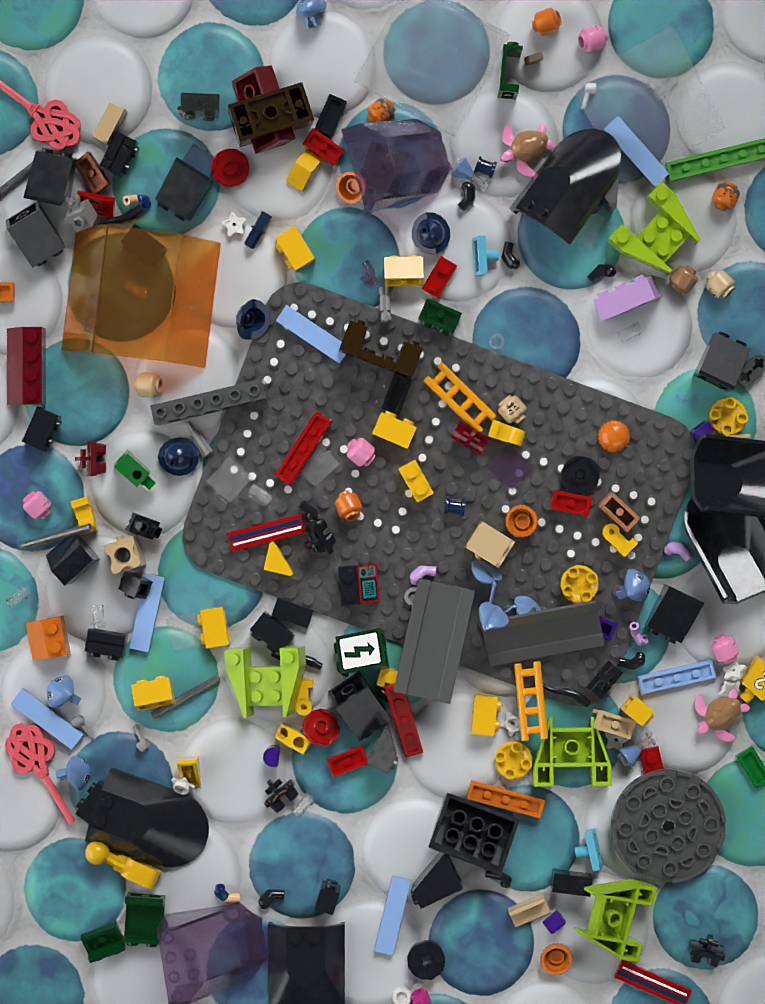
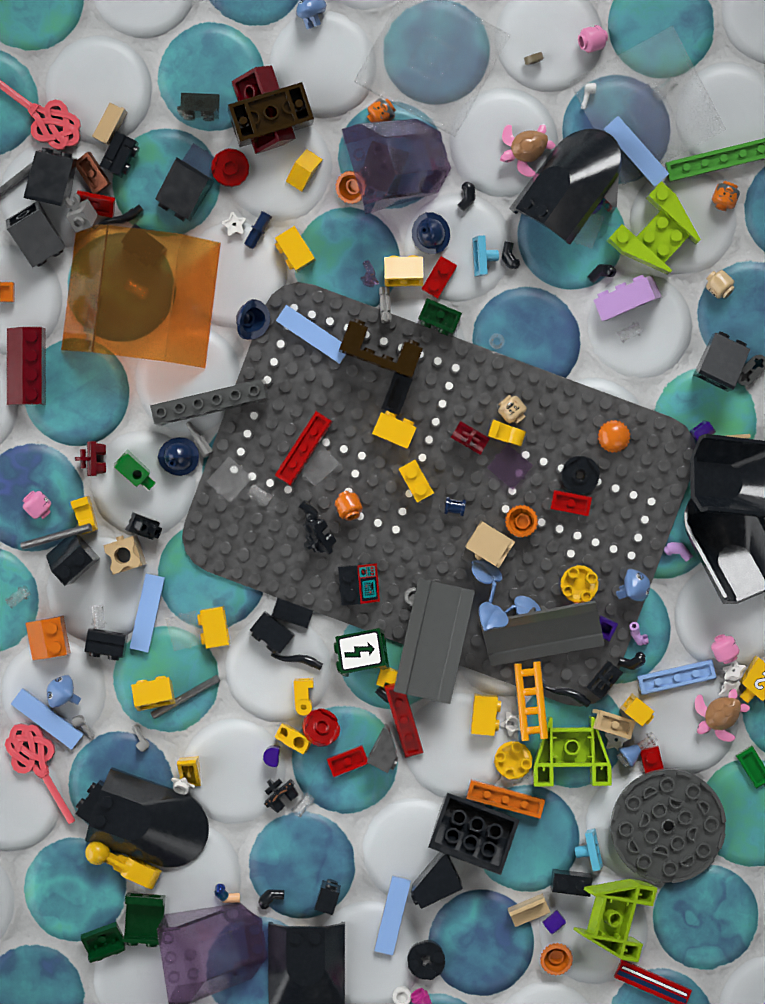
(41, 429): black brick -> none
(76, 771): medium blue piece -> none
(135, 585): black brick -> none
(144, 200): arm -> none
(148, 384): tan head -> none
(266, 532): tile -> none
(266, 684): lime wedge -> none
(276, 561): yellow slope -> none
(323, 147): red plate -> none
(330, 115): black tile -> none
(359, 706): black slope -> none
(360, 452): bright pink head -> none
(420, 572): lavender arm -> none
(459, 385): light orange bar -> none
(462, 169): piece -> none
(485, 167): dark blue bush -> none
(504, 878): black arm -> none
(505, 90): dark green panel -> none
(547, 21): orange head -> none
(617, 540): yellow leg -> none
(618, 511): nougat brick -> none
(673, 614): black slope -> none
(683, 279): medium nougat head -> none
(708, 949): black hips -> none
(728, 416): yellow dish -> none

